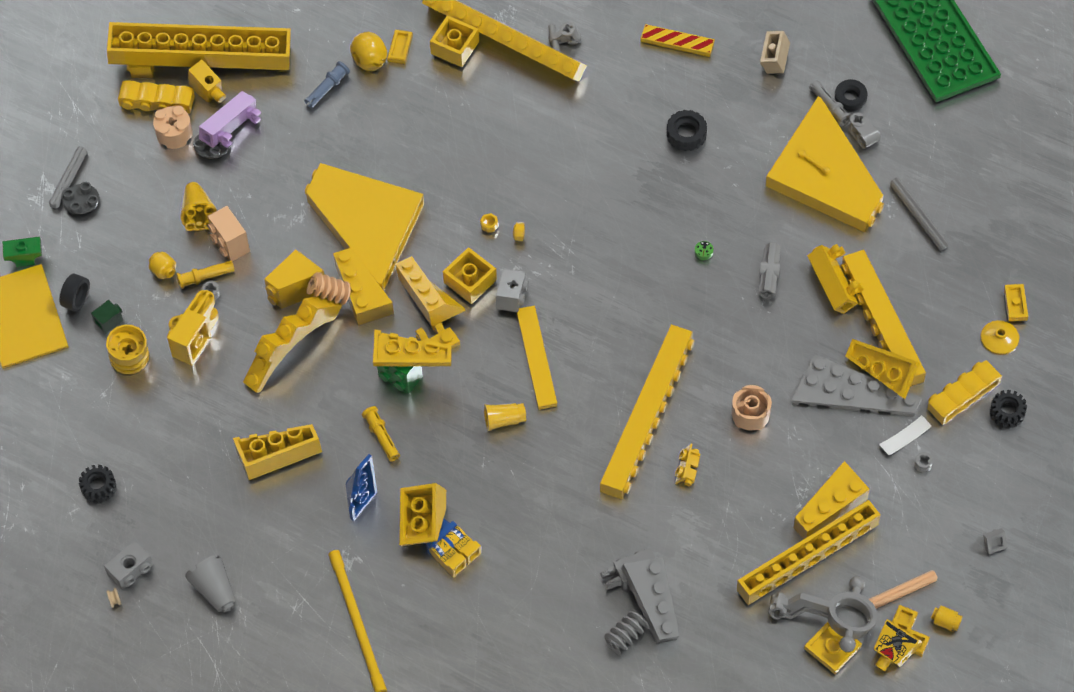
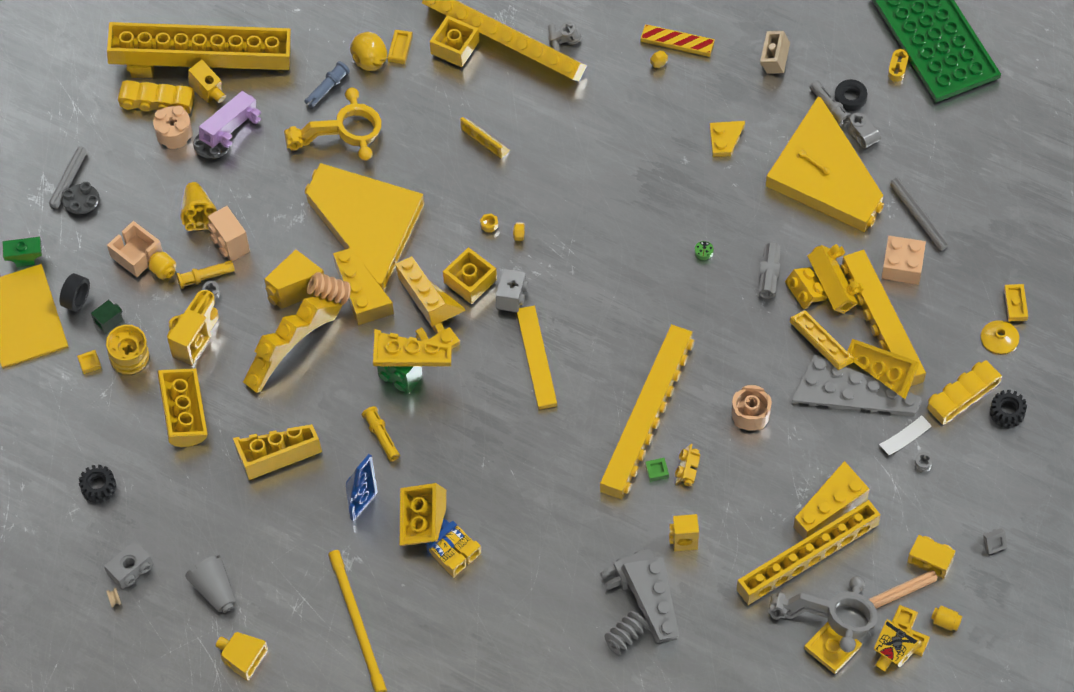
(89, 361): none -> yellow tile
(138, 248): none -> light nougat piece
(182, 407): none -> yellow brick
(242, 653): none -> yellow torso
(298, 138): none -> yellow piece
(483, 138): none -> yellow slope
(503, 415): yellow plant -> none
(657, 469): none -> bright green tile
(659, 59): none -> yellow tile
(684, 532): none -> yellow brick
(686, 117): black tyre -> none
(725, 137): none -> yellow wing
(805, 287): none -> yellow bracket
(821, 340): none -> yellow tile
(899, 65): none -> yellow beam
(903, 260): none -> light nougat brick
(931, 556): none -> yellow brick

